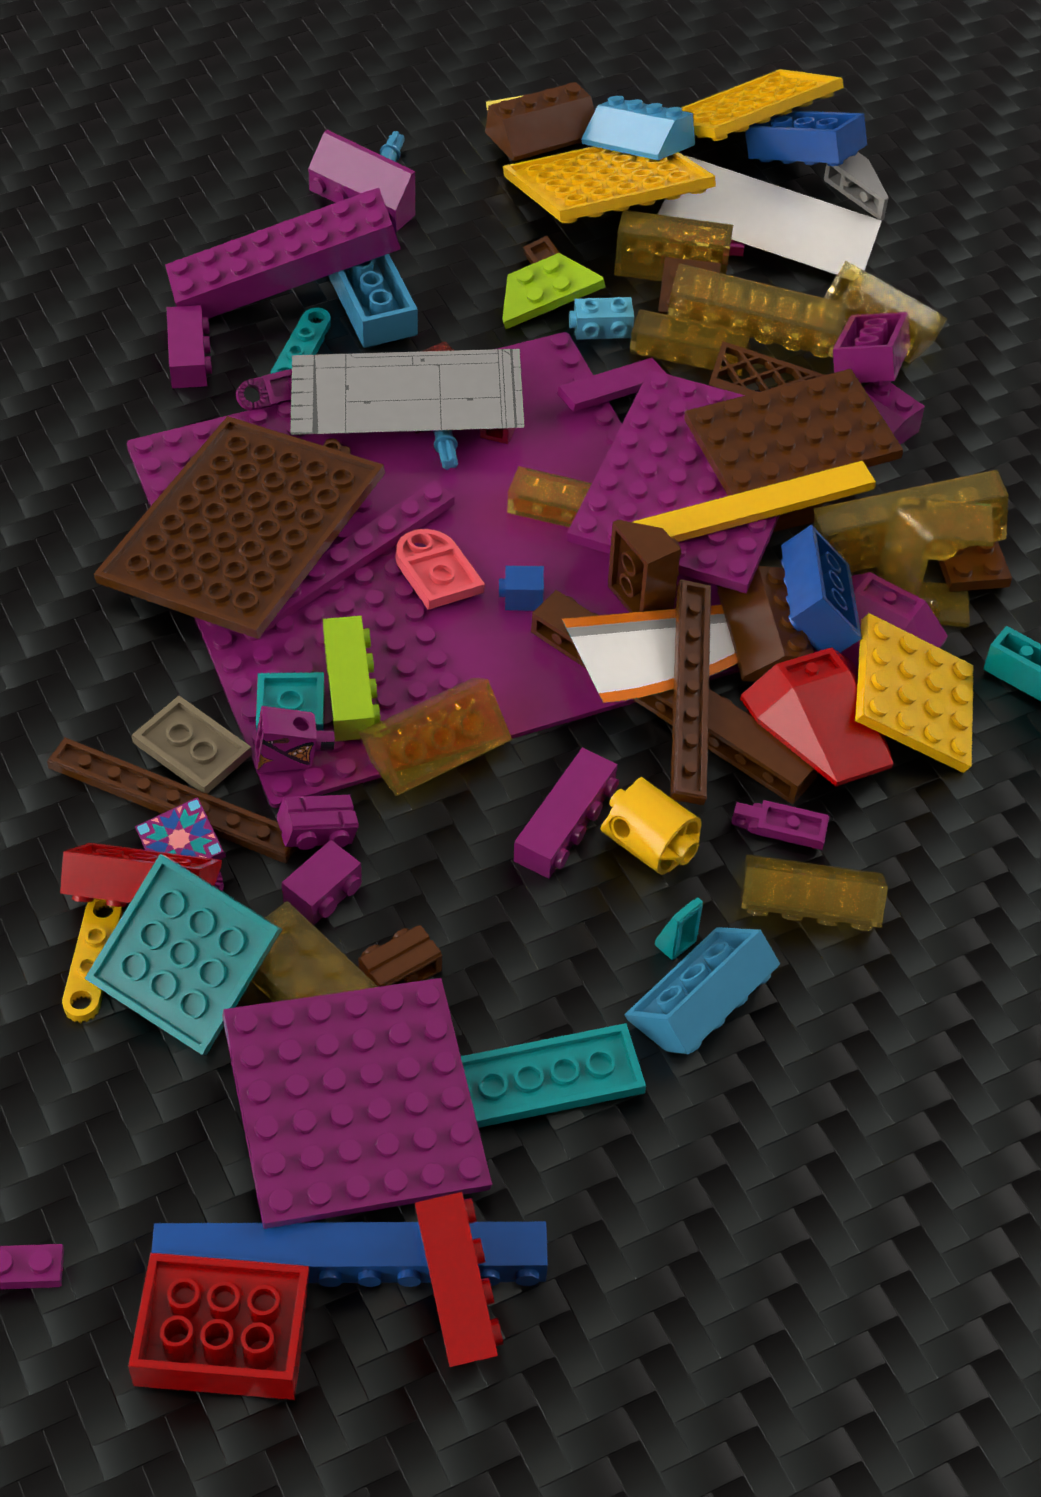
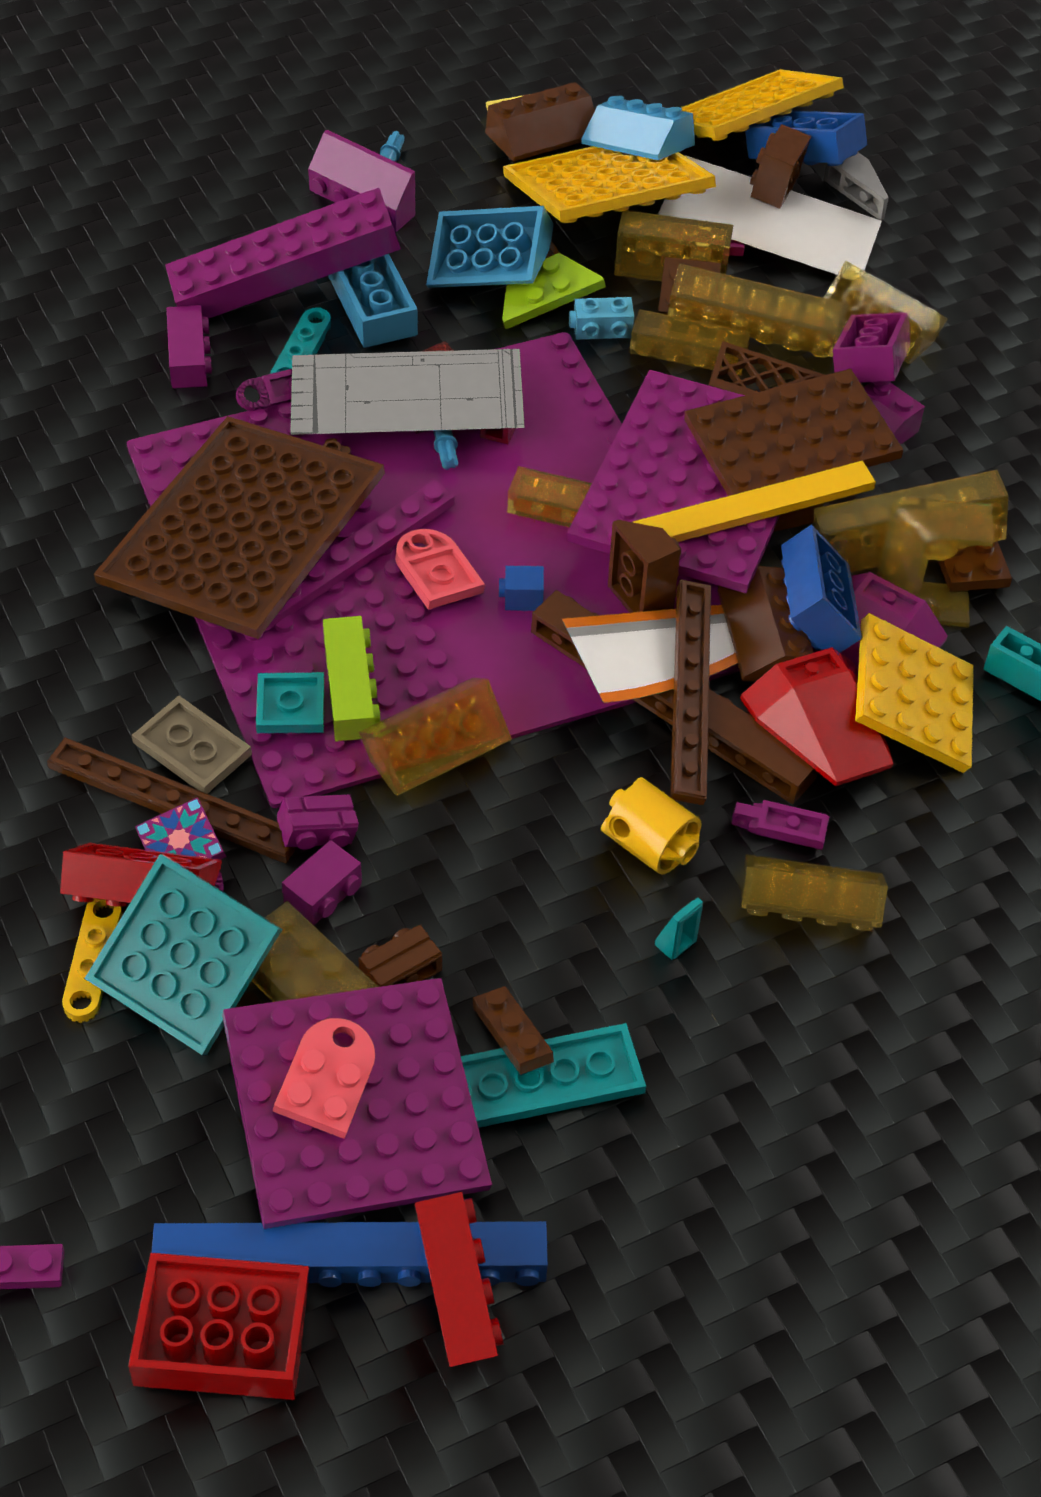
(288, 740): magenta torso -> none
(327, 1078): none -> coral plate
(489, 246): none -> dark azure slope
(513, 1030): none -> reddish brown plate
(565, 813): magenta brick -> none
(606, 385): magenta tile -> none
(704, 989): dark azure slope -> none
(779, 165): none -> reddish brown brick

